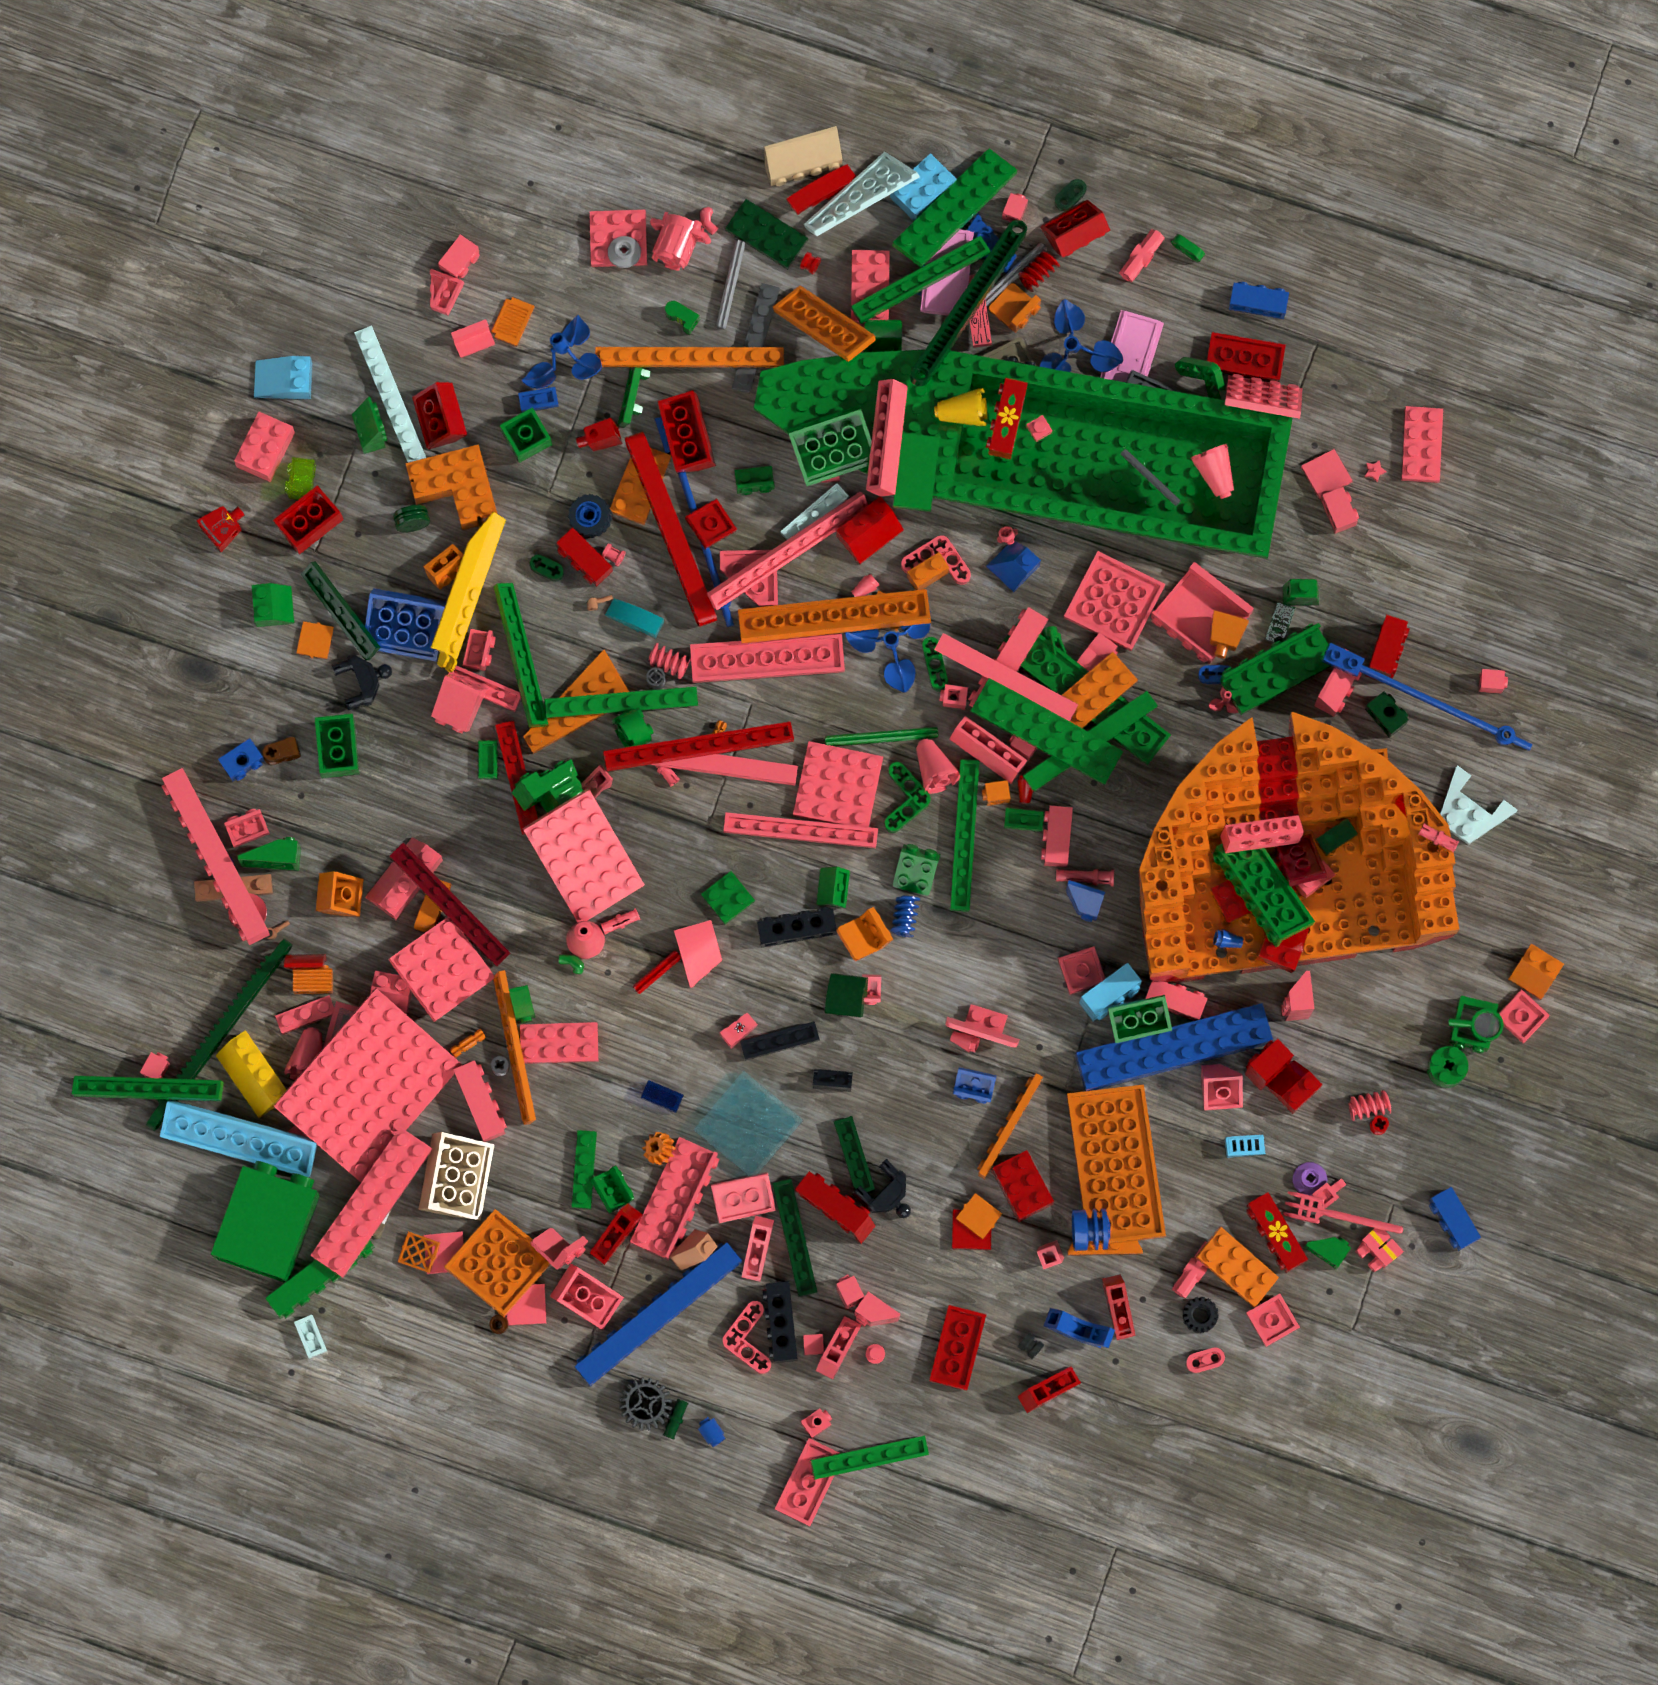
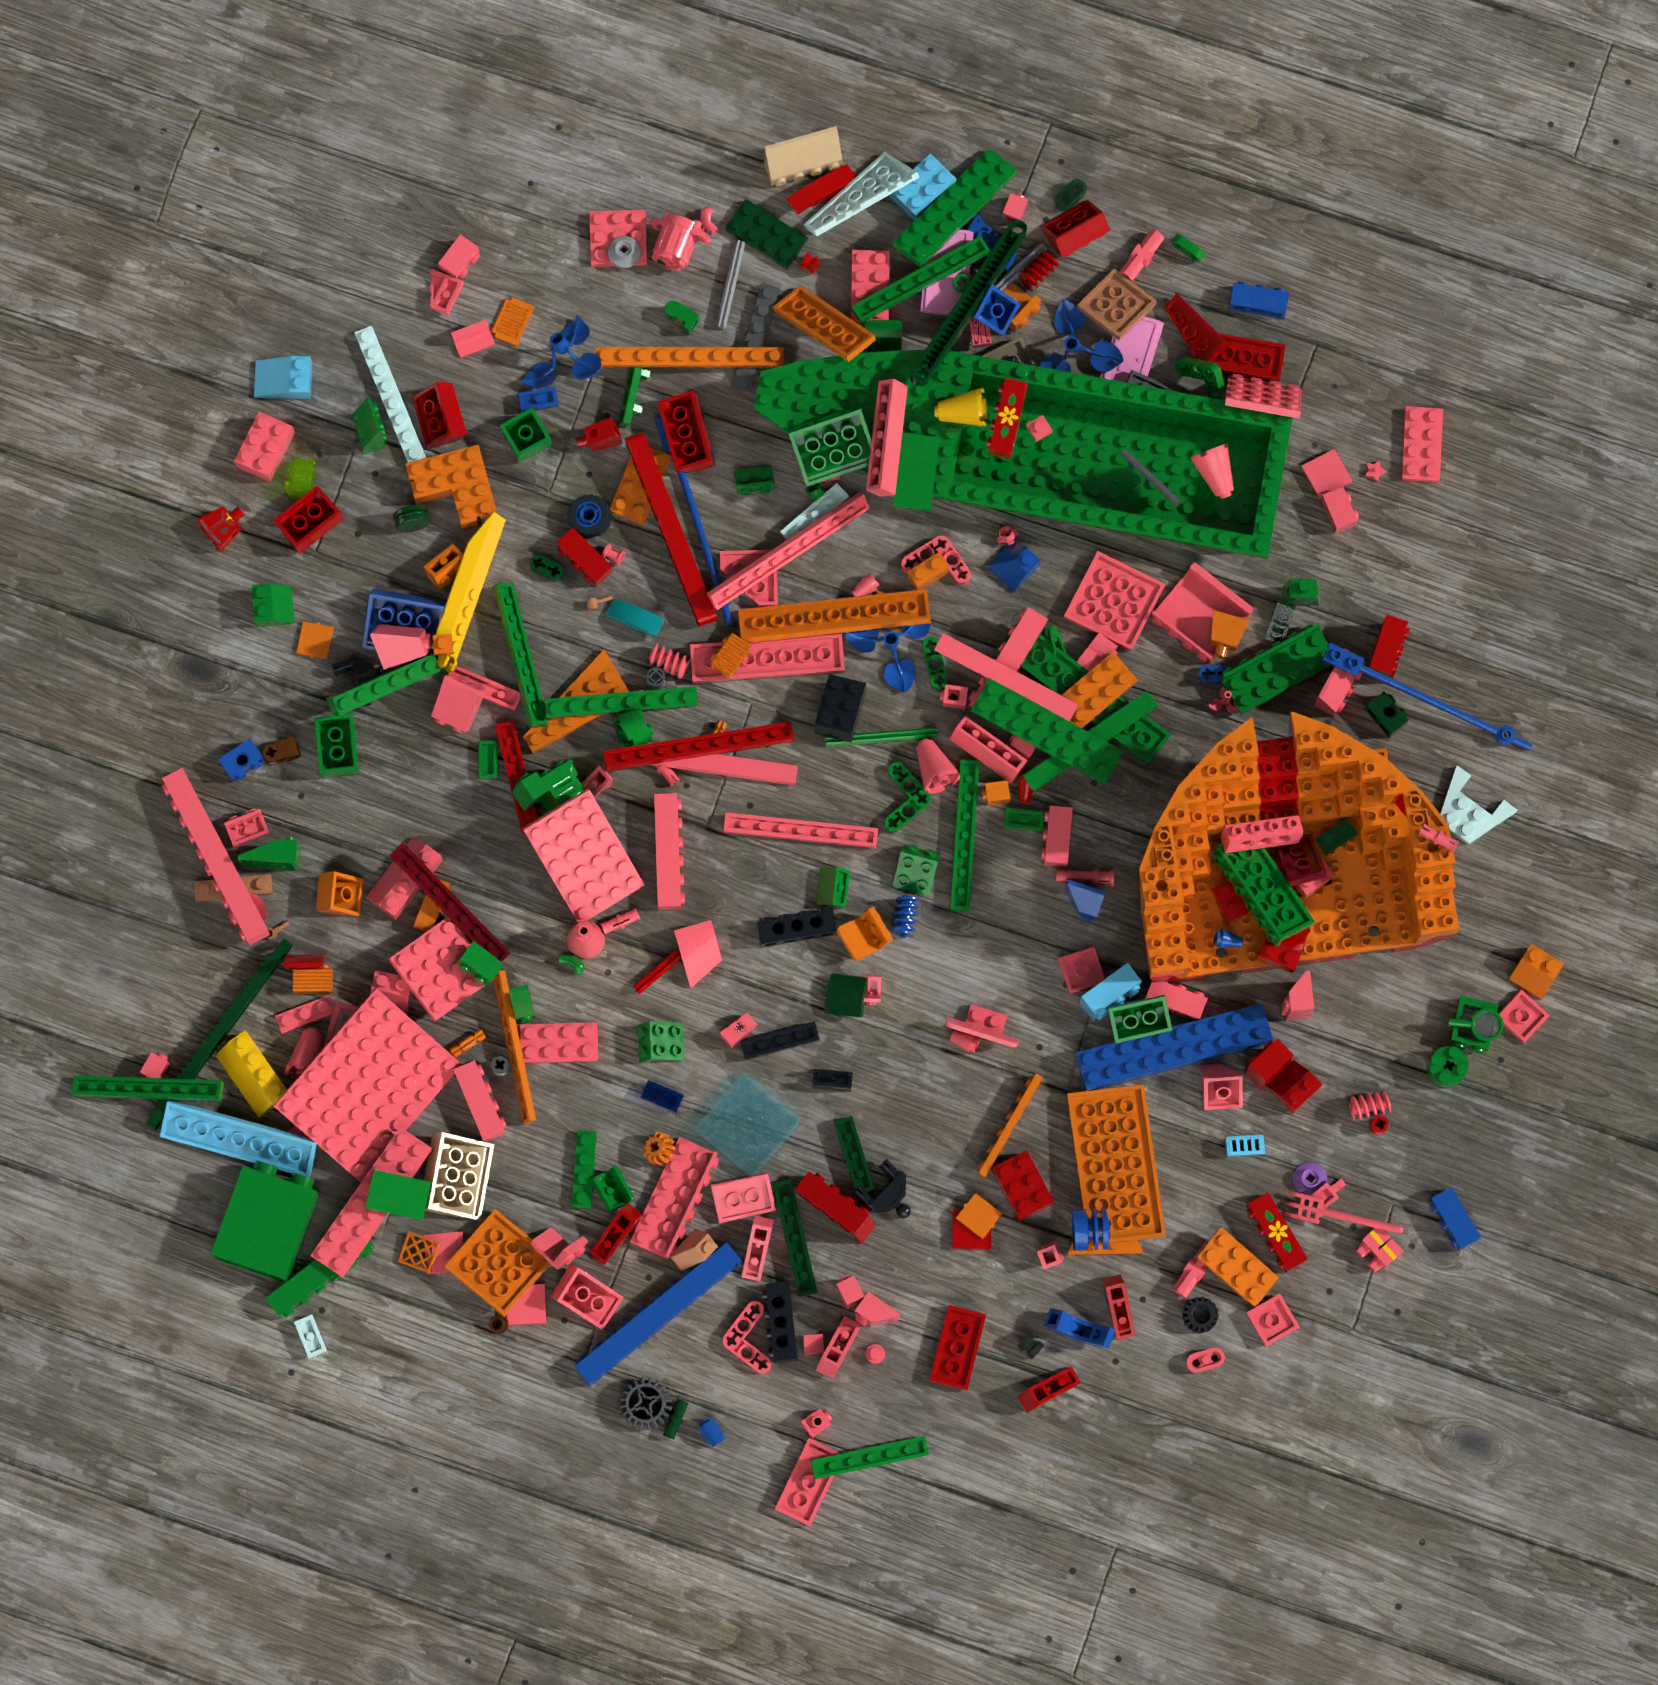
(340, 610): dark green plate -> none
(383, 684): none -> green brick
(398, 1195): none -> green tile
(400, 644): none -> coral slope
(442, 644): none -> orange plate
(478, 649): coral bracket -> none
(479, 964): none -> green brick
(660, 1041): none -> green bracket
(667, 851): none -> coral brick
(710, 523): red tile -> none
(728, 897): green plate -> none
(730, 655): none -> orange brick
(815, 491): none -> green bush
(837, 785): coral plate -> none
(840, 708): none -> black brick
(869, 530): red slope -> none
(964, 277): none -> green bush
(974, 1085): blue bracket -> none
(996, 310): none -> blue slope
(1116, 304): none -> nougat plate
(1199, 335): none -> red wing
(1329, 1250): green slope -> none
(1492, 681): coral brick -> none

